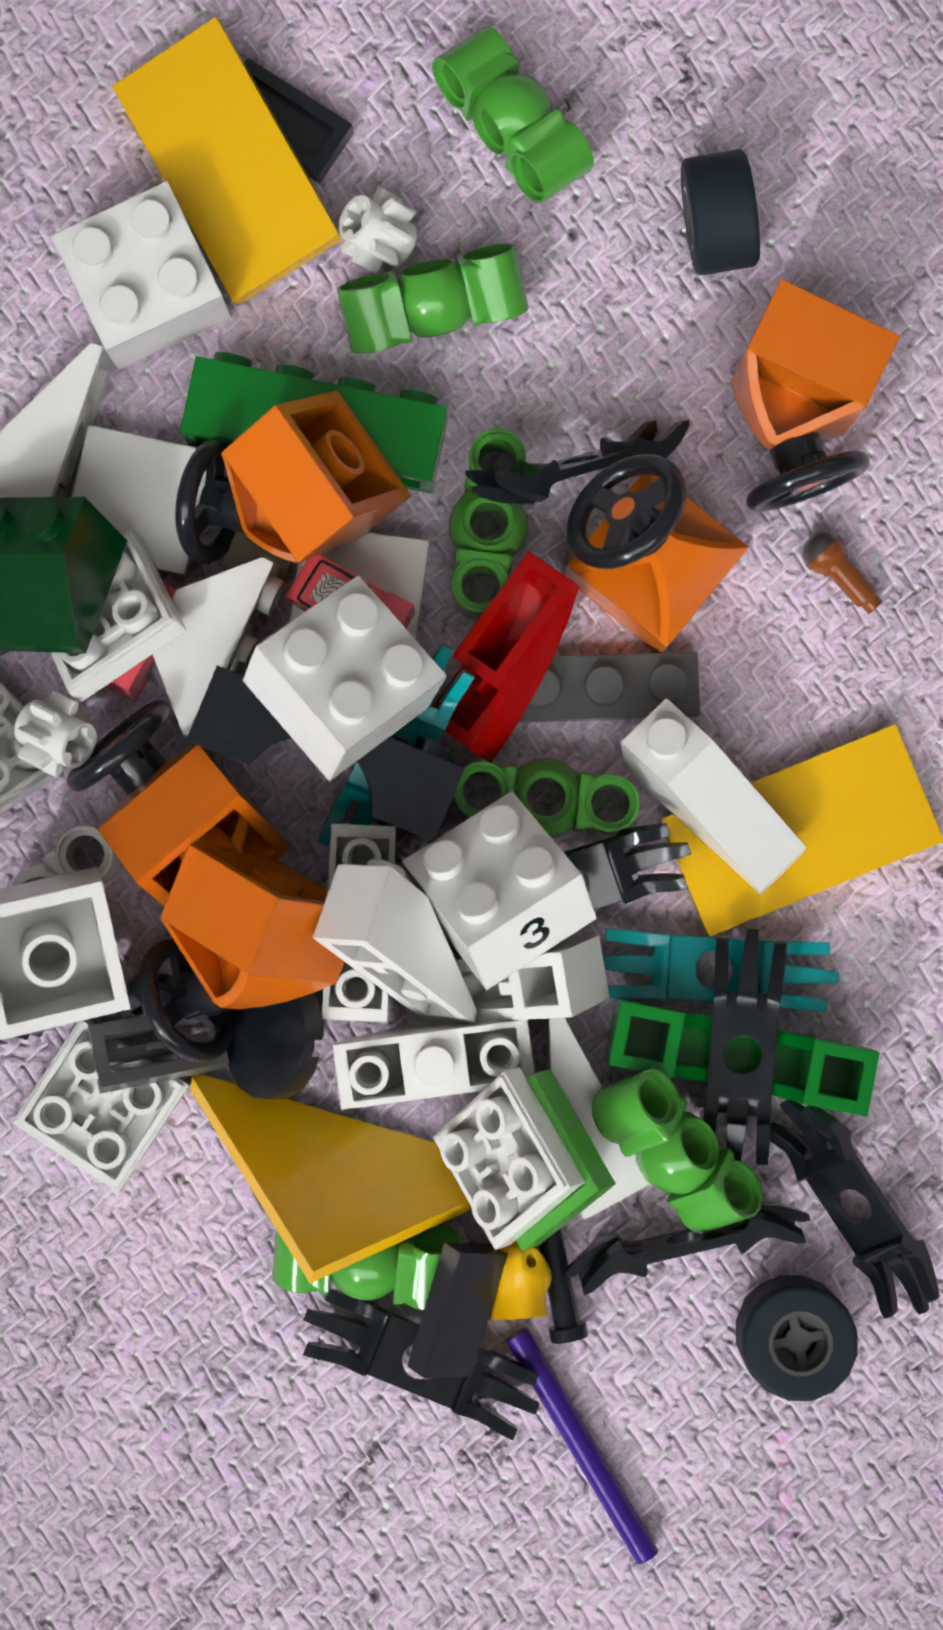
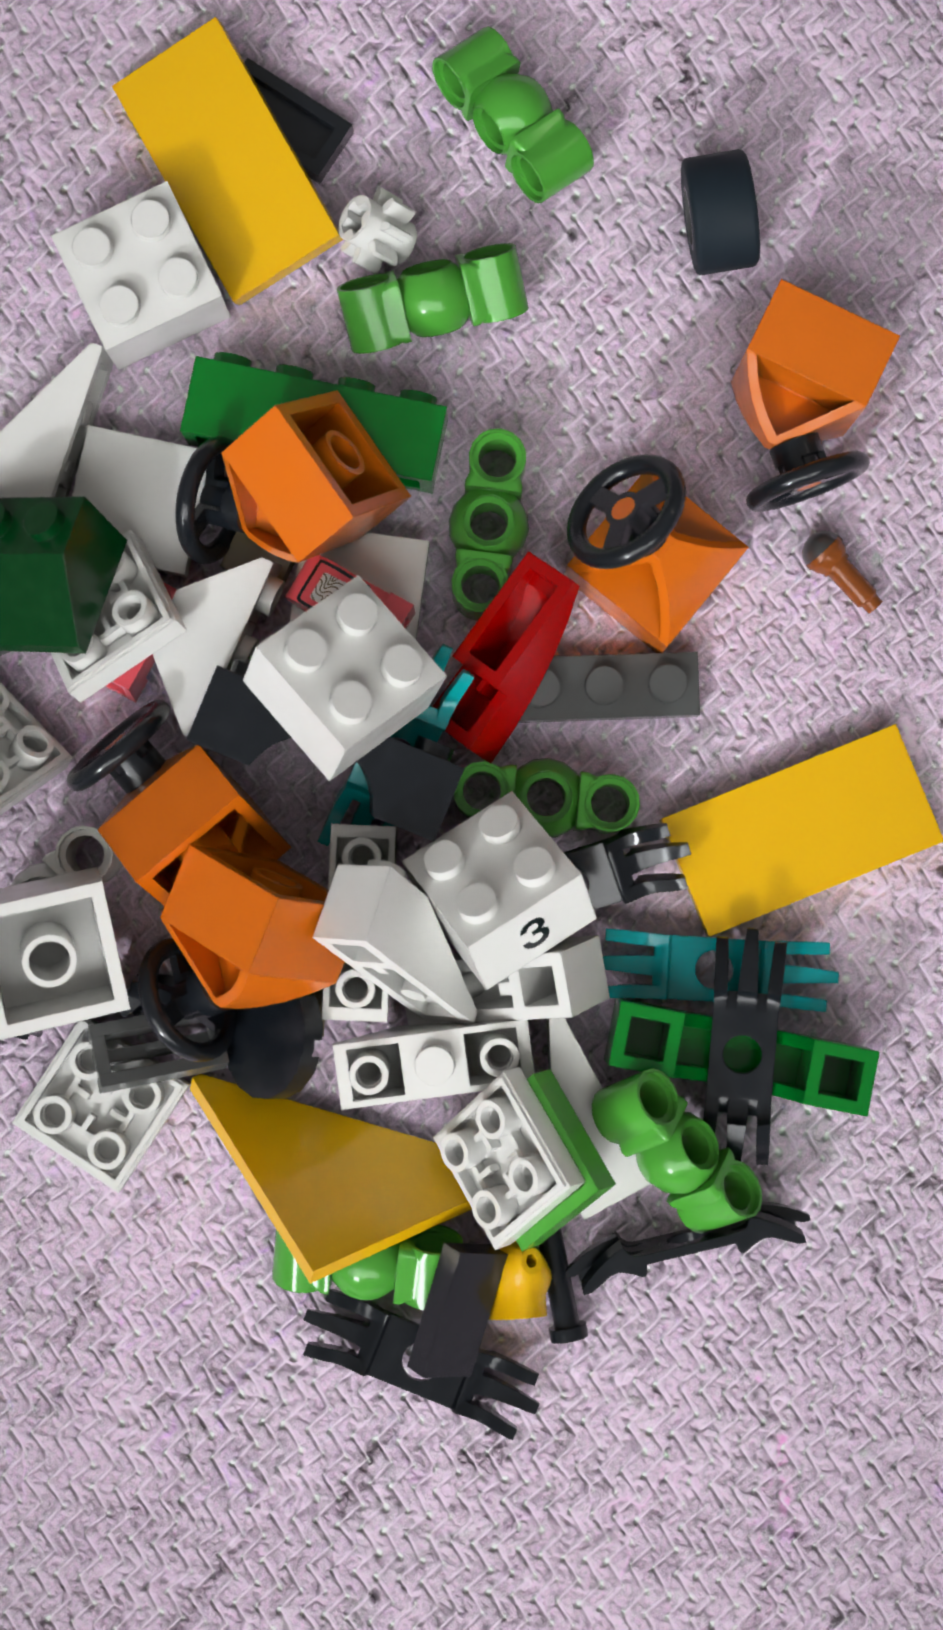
(55, 733): white gear -> none
(532, 481): black piece -> none
(583, 1448): dark purple bar -> none
(710, 795): white slope -> none
(807, 1359): black wheel -> none
(878, 1242): black piece -> none

